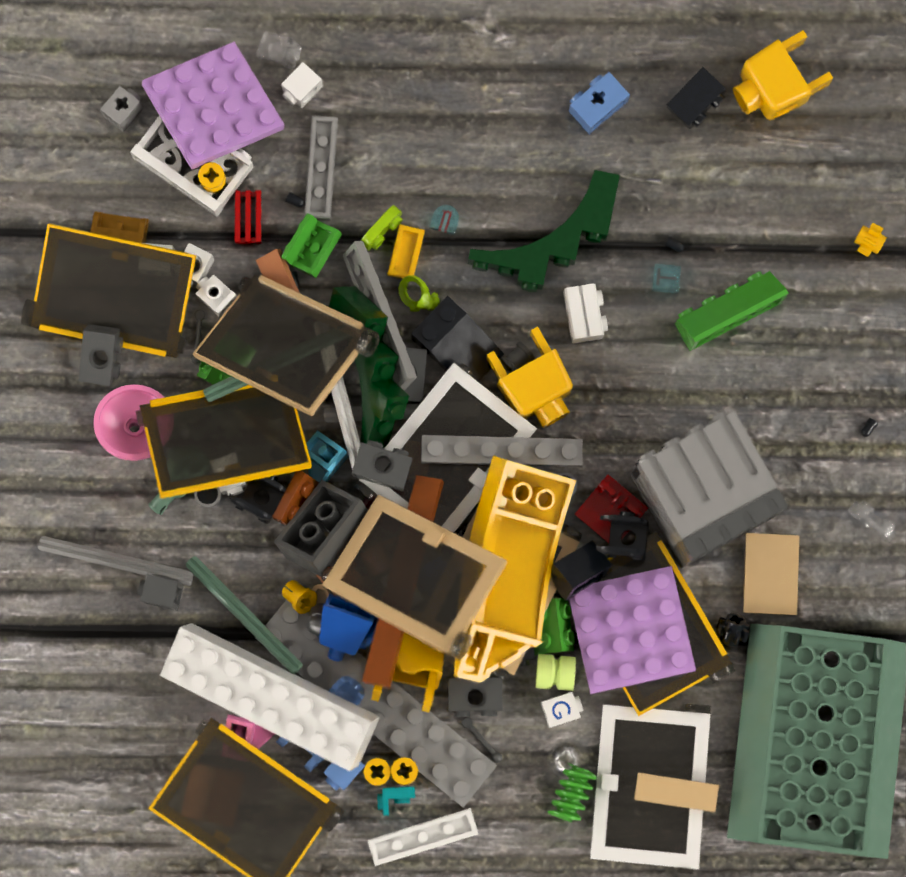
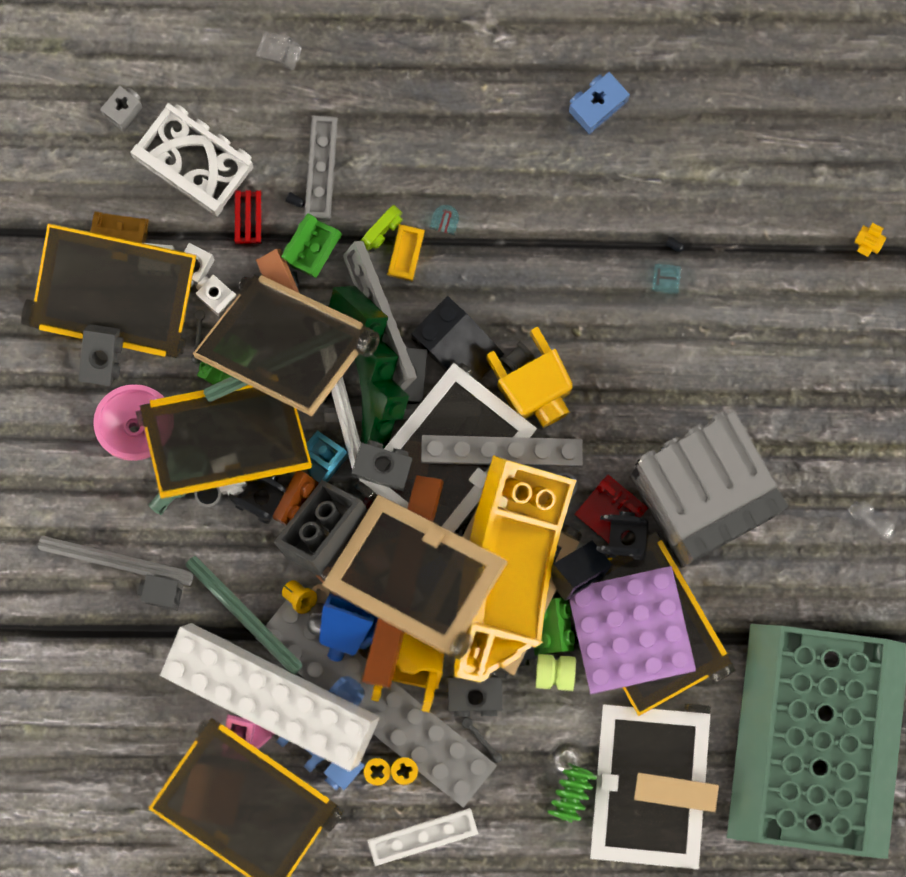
(212, 105): lavender plate -> none
(212, 183): yellow wheel -> none
(301, 85): white brick -> none
(400, 795): teal bracket -> none
(426, 301): lime piece -> none
(561, 246): dark green arch -> none
(561, 709): white brick -> none
(584, 313): white brick -> none
(697, 98): black brick -> none
(730, 310): bright green slope -> none
(732, 629): black gear -> none
(771, 574): tan tile -> none
(774, 81): yellow piece -> none
(869, 427): black piece -> none

